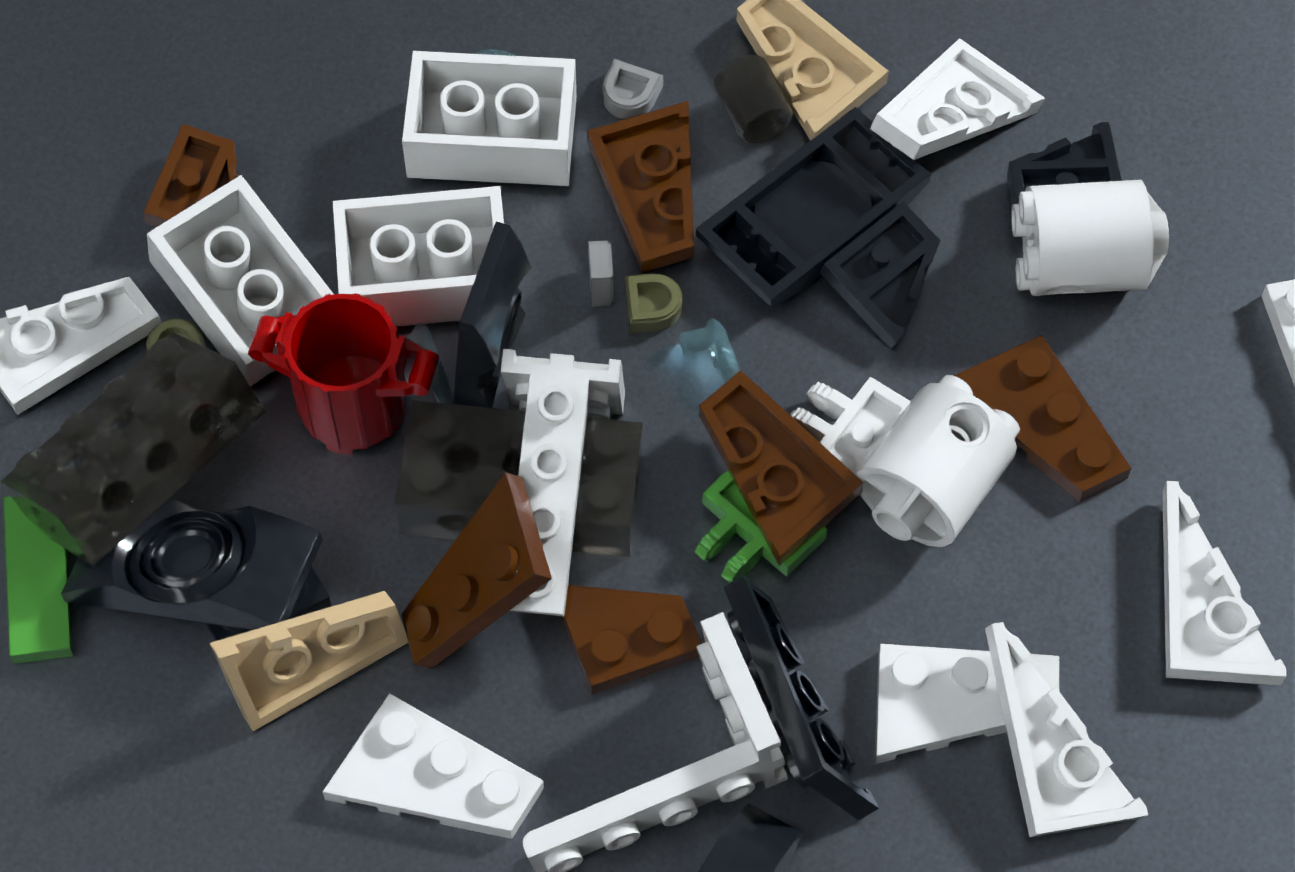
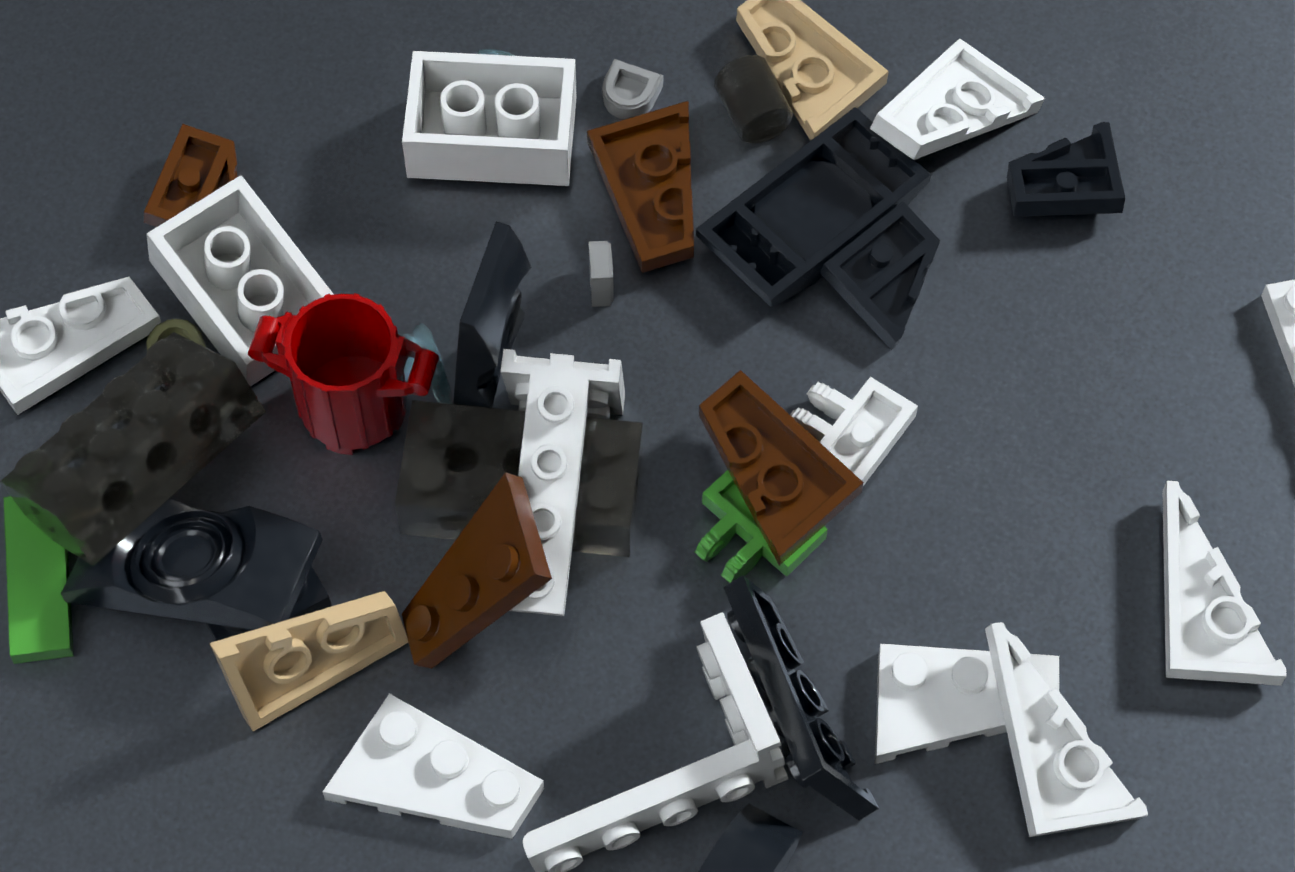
(415, 250): white brick -> none
(627, 633): reddish brown wing -> none
(652, 302): olive tile -> none
(715, 339): clear light blue bar -> none
(937, 463): white cylinder -> none
(1053, 418): reddish brown wing -> none
(1088, 237): white cylinder -> none

